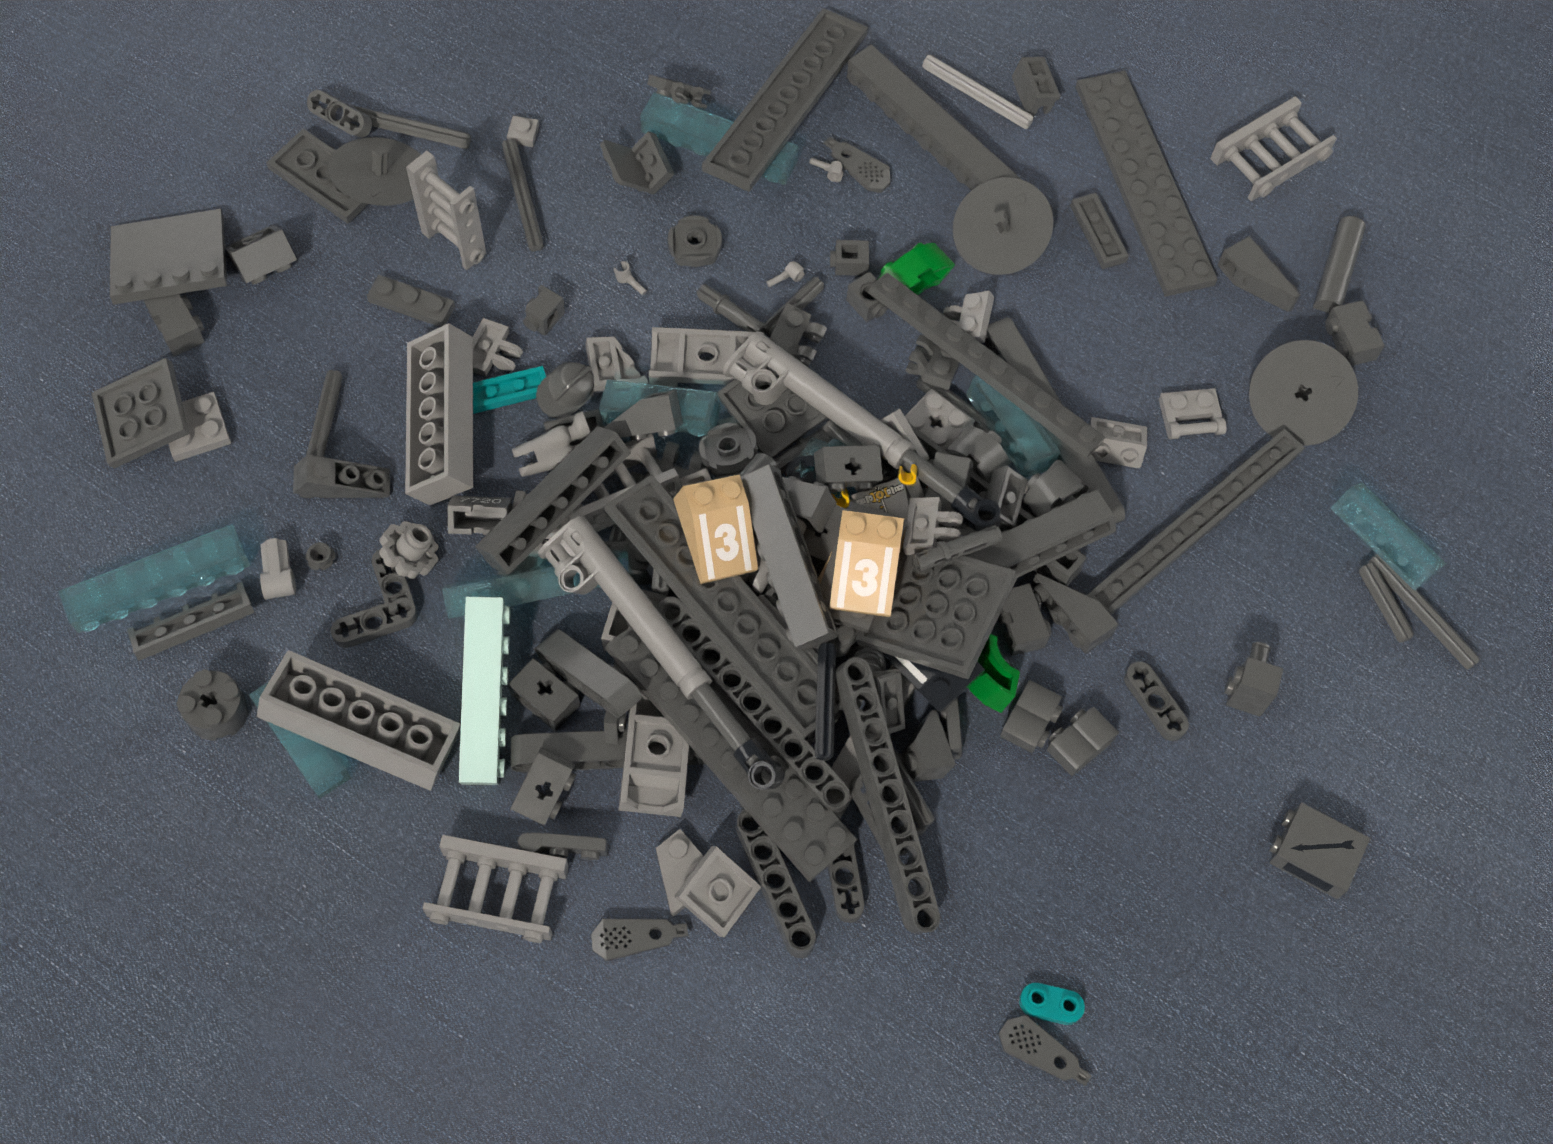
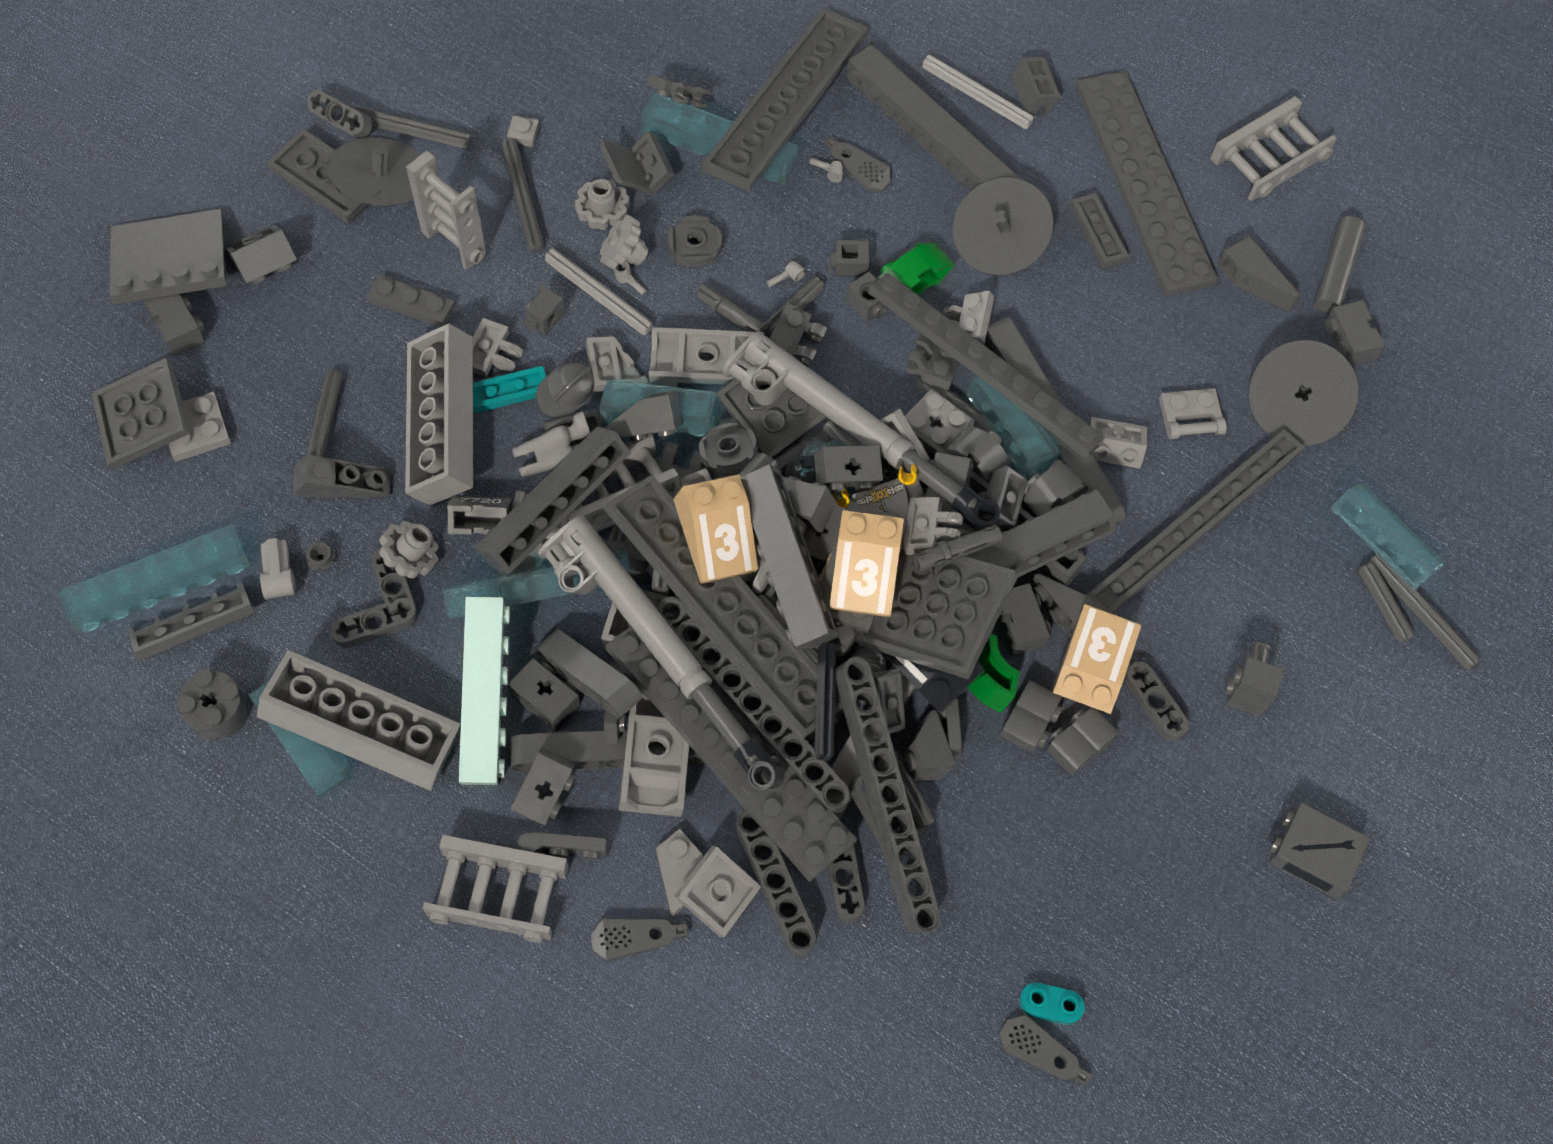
(598, 291): none -> light grey axle
(601, 203): none -> light grey plant
(623, 244): none -> light grey plant
(1096, 658): none -> tan slope

